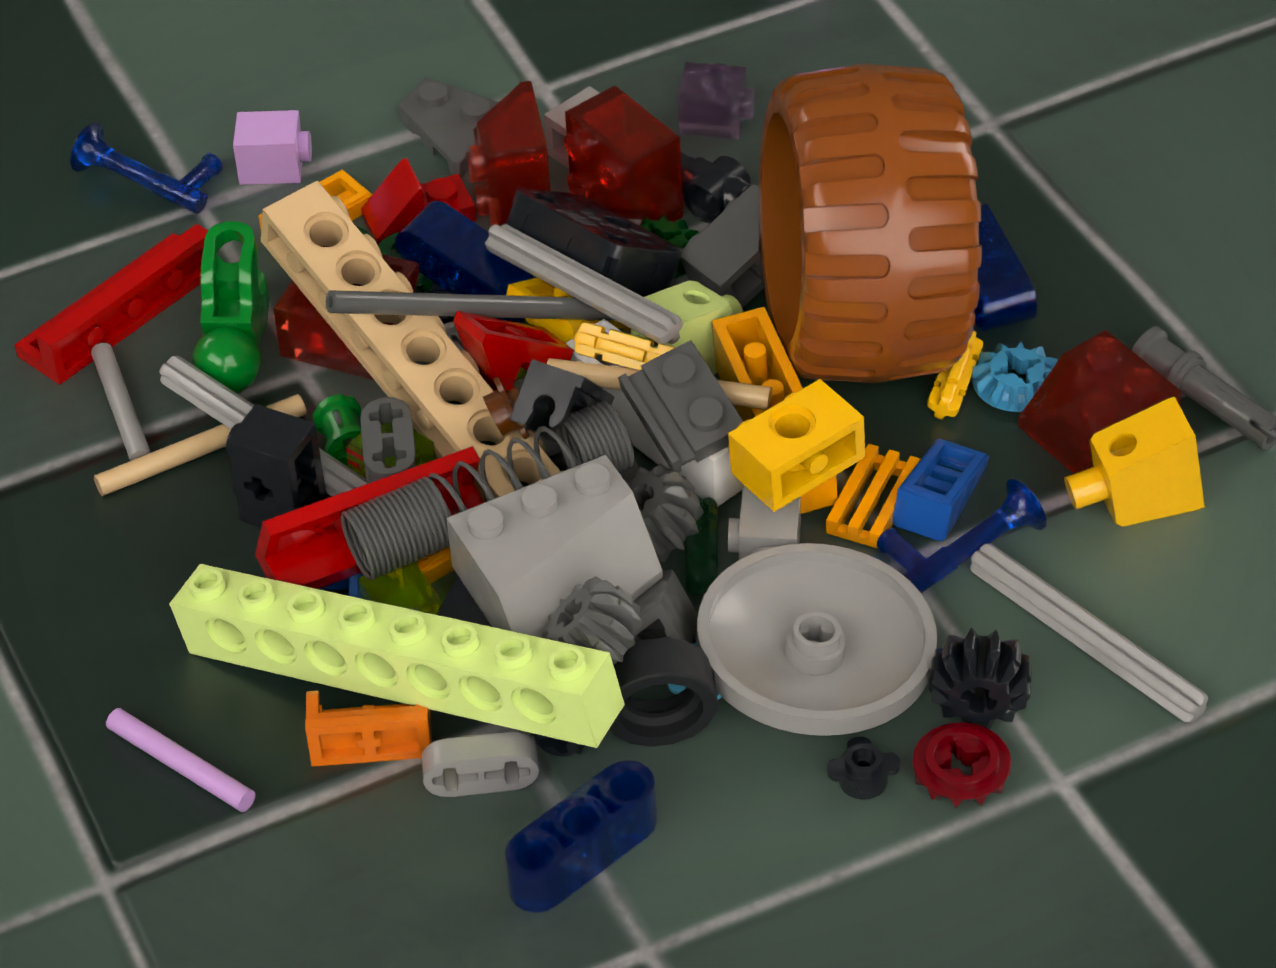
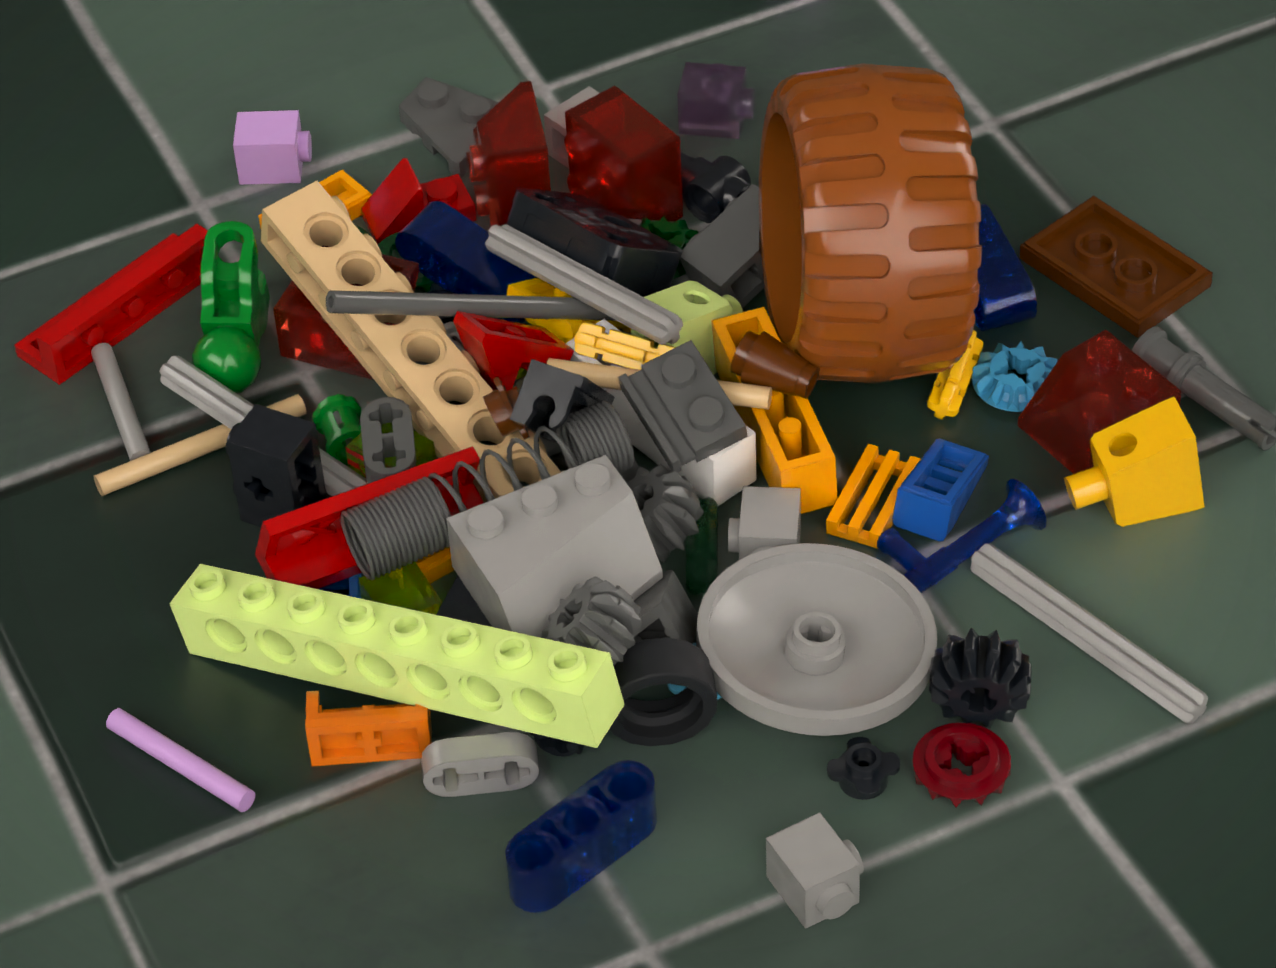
(93, 150): clear blue piece -> none
(772, 364): none -> reddish brown cone
(796, 445): yellow brick -> none
(814, 870): none -> light grey brick
(1115, 266): none -> reddish brown tile

